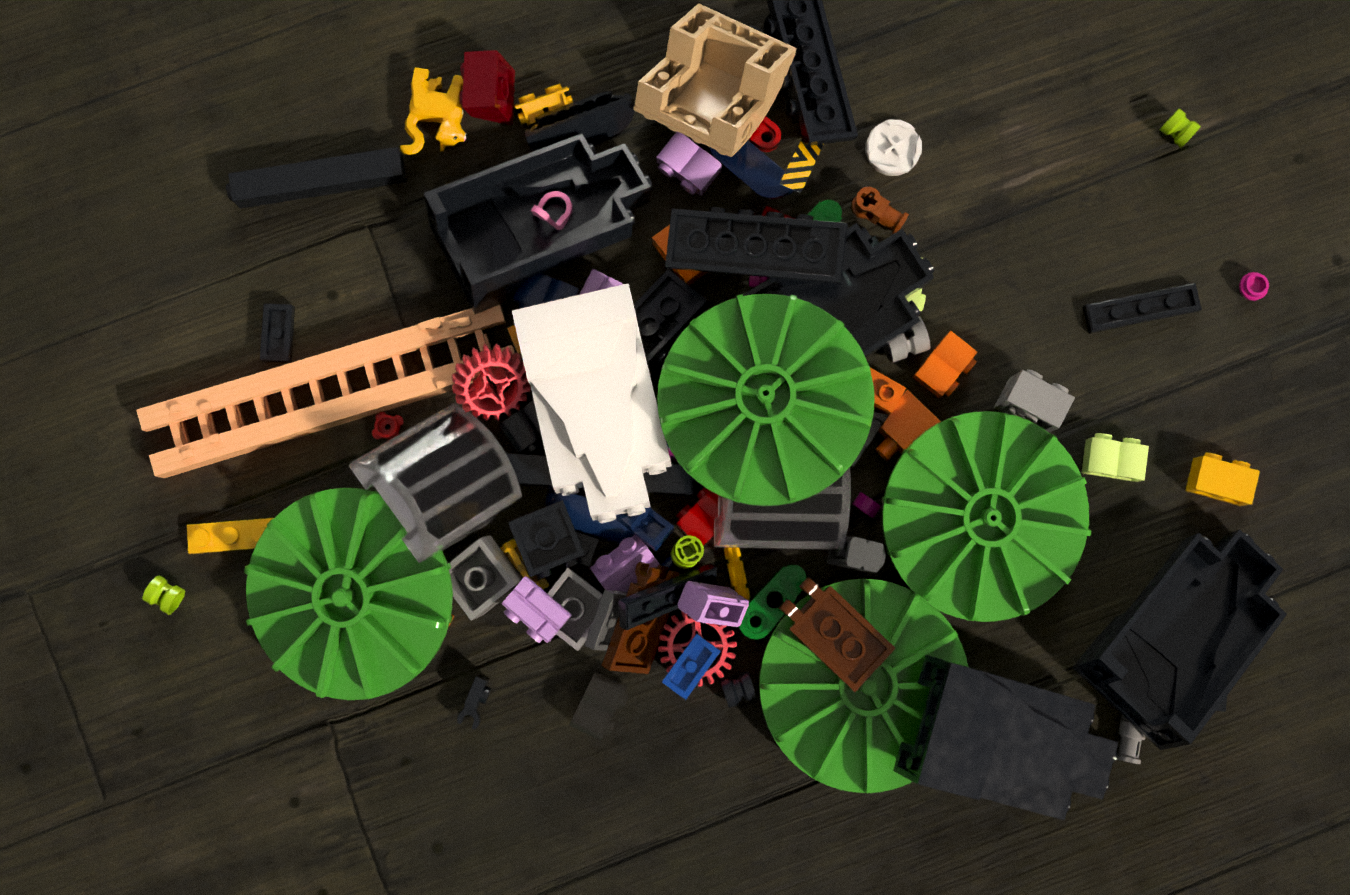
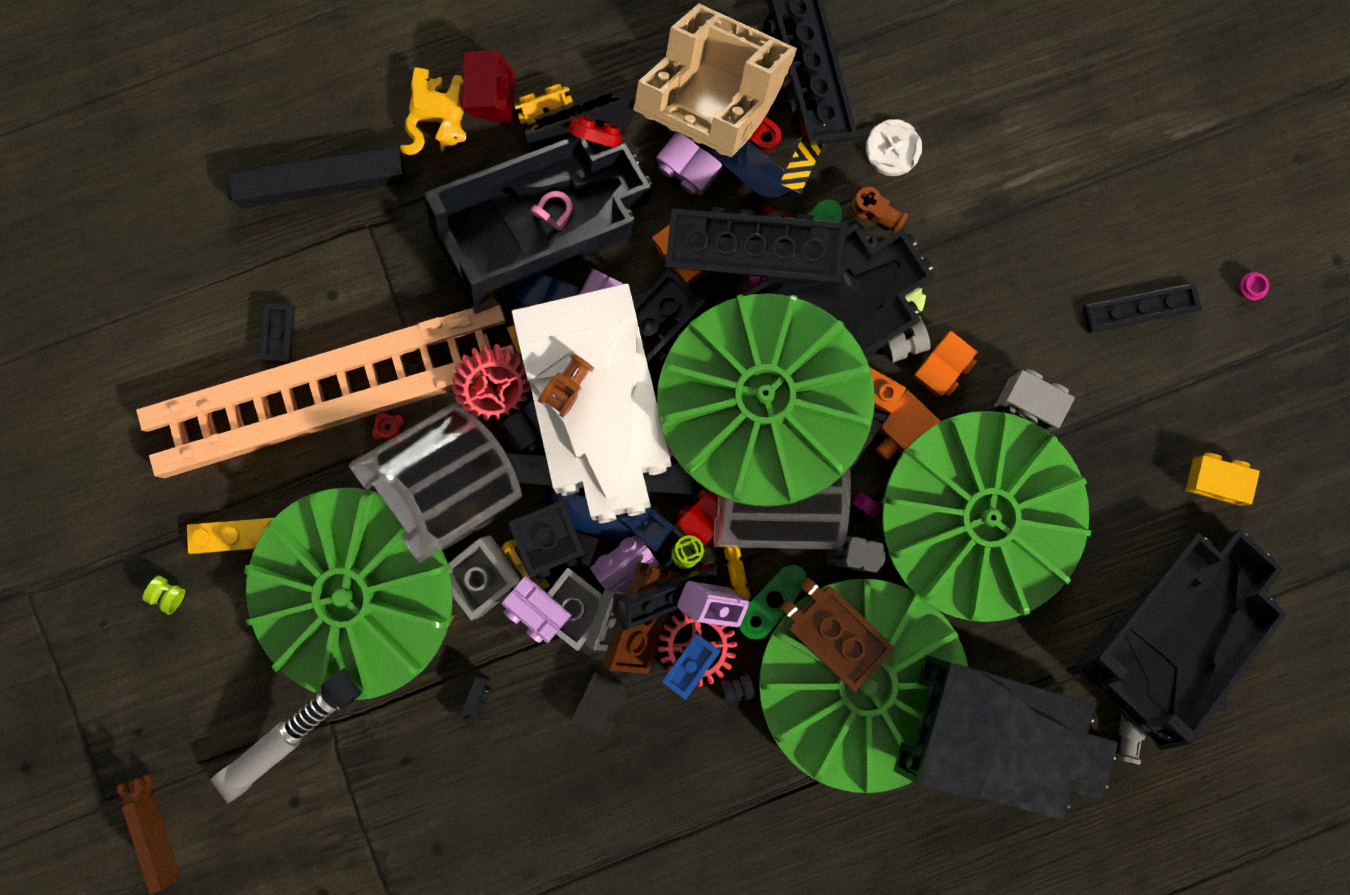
(148, 834): none -> reddish brown tile
(285, 737): none -> piece
(565, 386): none -> dark orange connector
(587, 129): none -> red plate
(1115, 459): yellowish green brick -> none
(1180, 128): lime wheel -> none

